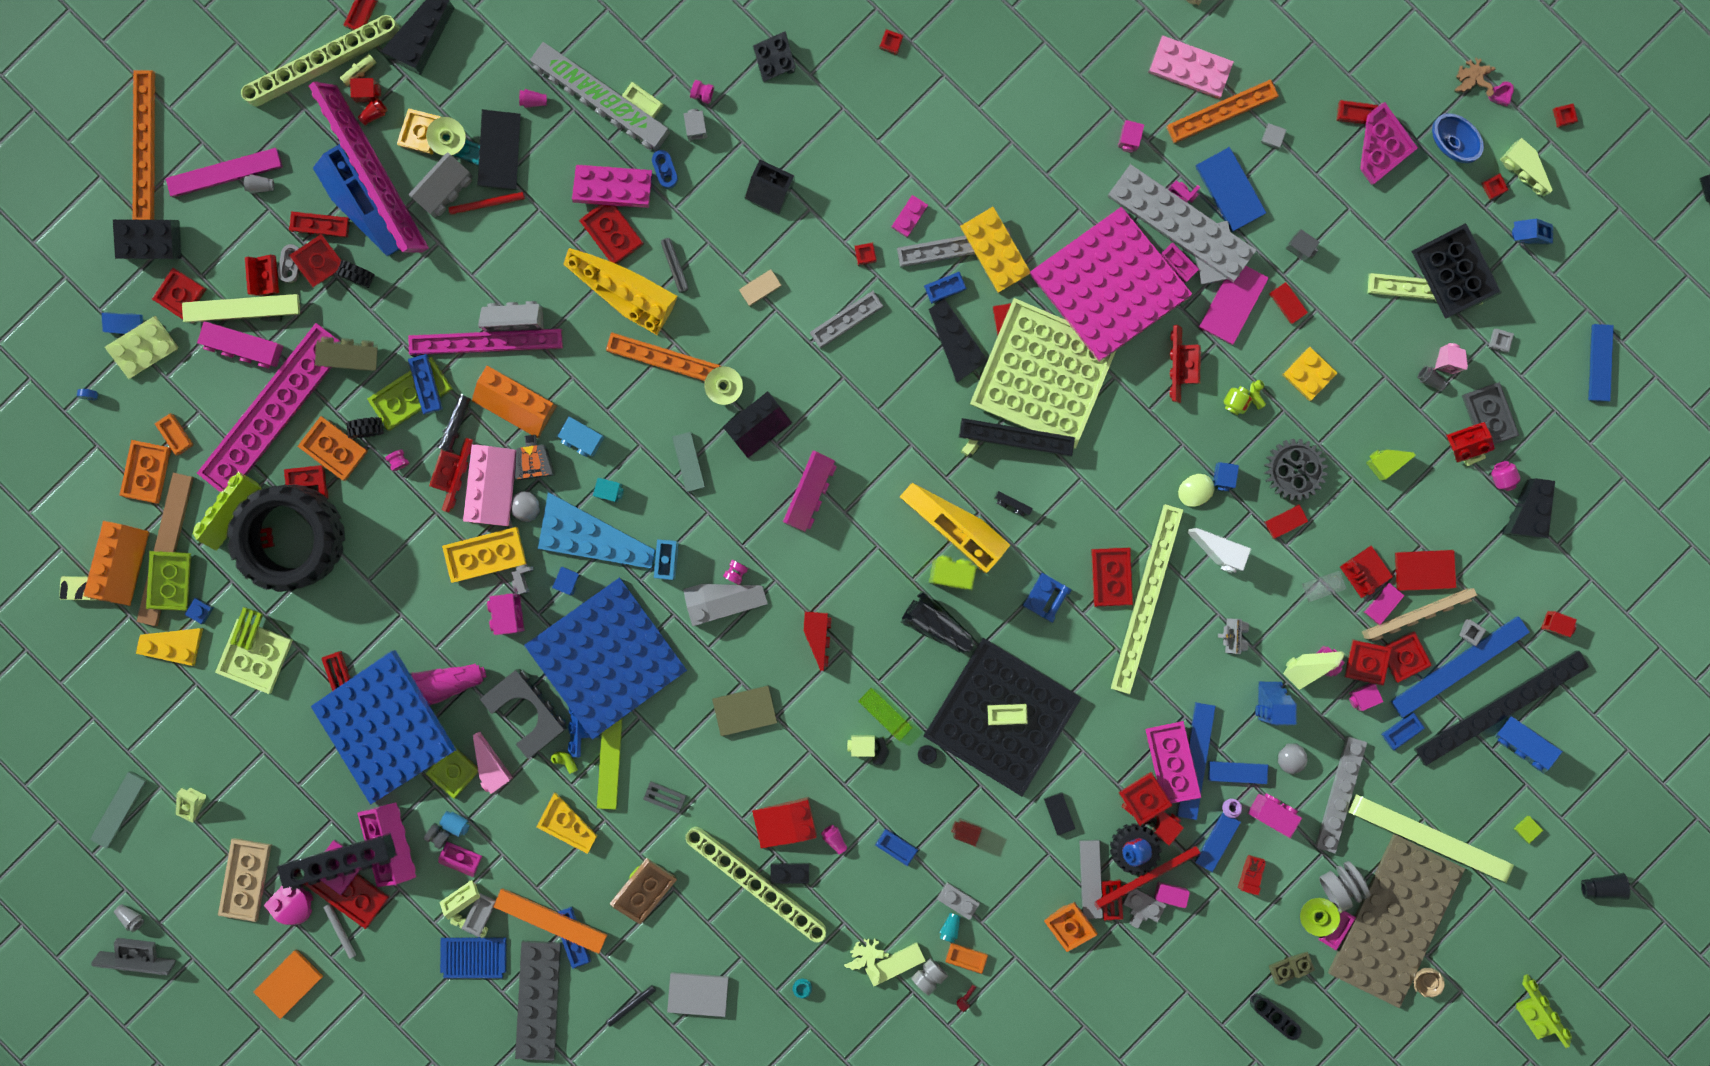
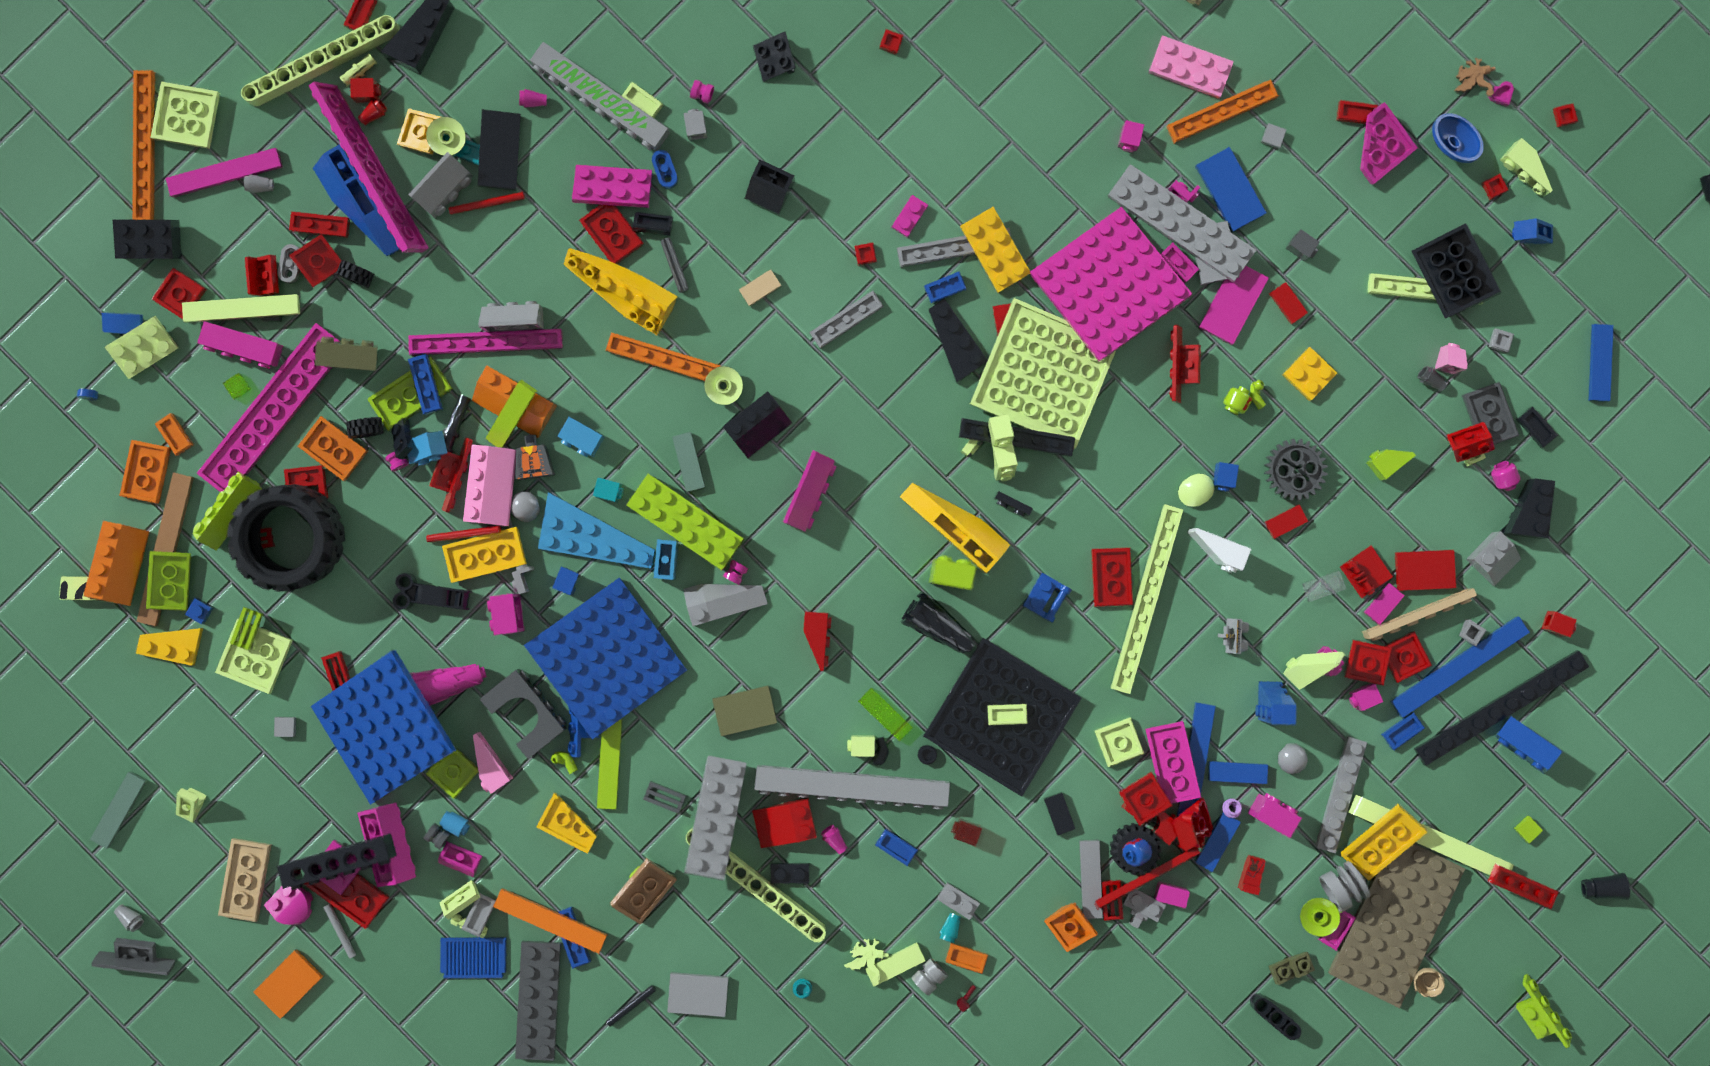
(185, 115): none -> yellowish green plate
(236, 386): none -> clear neon green tile
(285, 727): none -> light grey tile
(402, 438): none -> black plate
(427, 448): none -> dark azure brick
(429, 594): none -> black piece
(463, 533): none -> red bar
(511, 414): none -> lime tile
(652, 223): none -> black tile
(685, 522): none -> lime brick
(715, 818): none -> light grey brick
(852, 785): none -> light grey brick
(1003, 451): none -> yellowish green arch
(1119, 742): none -> yellowish green tile
(1193, 826): none -> red slope
(1384, 842): none -> yellow plate
(1494, 557): none -> light grey slope
(1523, 886): none -> red tile
(1536, 427): none -> black tile

